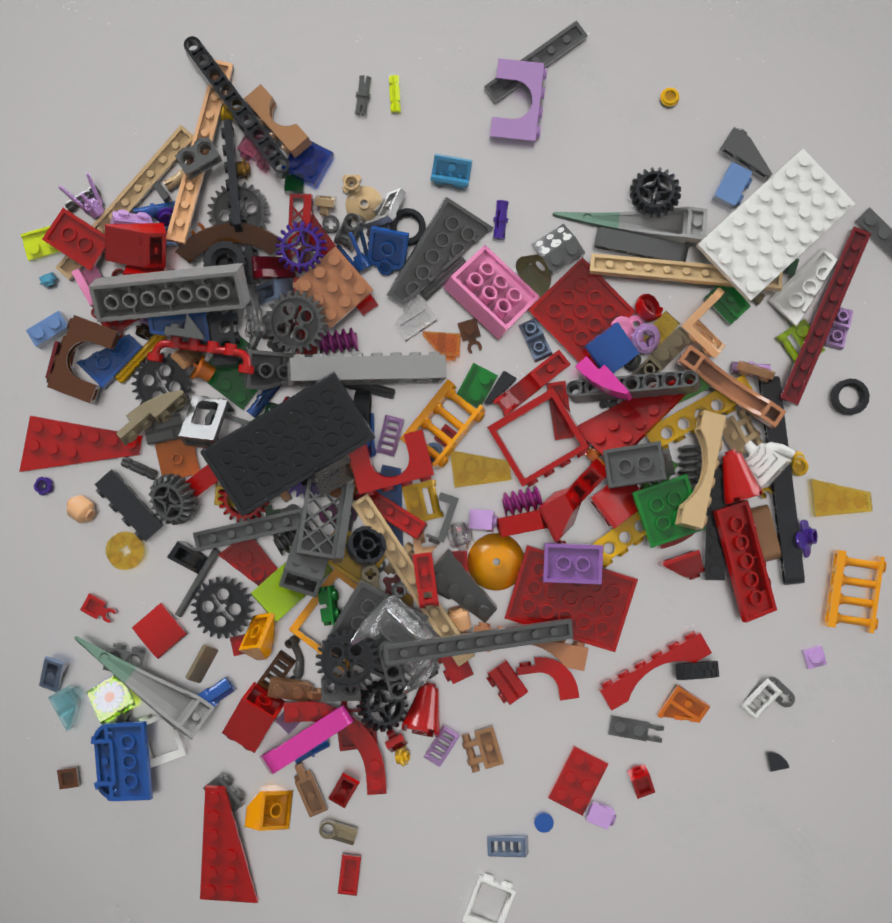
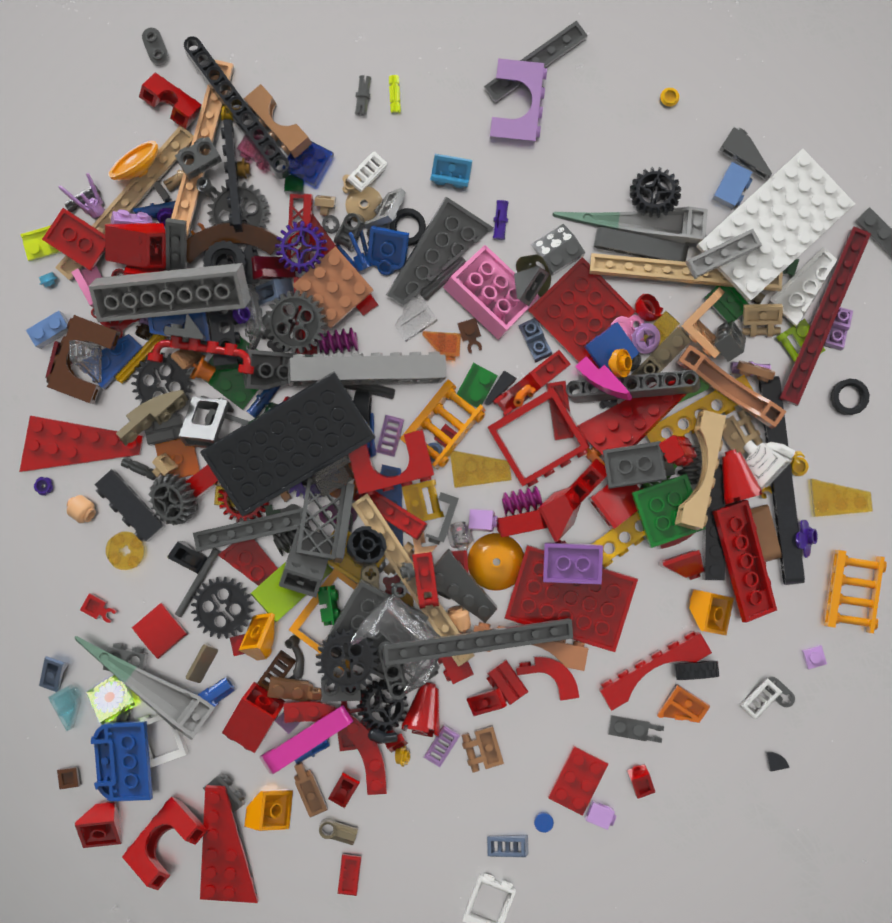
(87, 358): none -> clear wing
(99, 826): none -> red slope
(135, 162): none -> light orange dish
(142, 853): none -> red arch
(155, 45): none -> dark grey plate
(159, 90): none -> red arch
(164, 465): none -> tan tile
(176, 244): none -> dark grey plate
(204, 185): none -> dark grey pin
(241, 315): none -> dark purple plate
(375, 163): none -> white slope
(381, 737): none -> black arm
(407, 571): none -> dark grey plate
(486, 702): none -> red plate
(520, 395): none -> orange arm
(529, 283): none -> dark grey slope
(620, 363): none -> light orange plate
(678, 450): none -> red brick
(711, 611): none -> light orange slope
(723, 253): none -> light grey tile
(730, 340): none -> dark grey brick
(762, 315): none -> tan plate

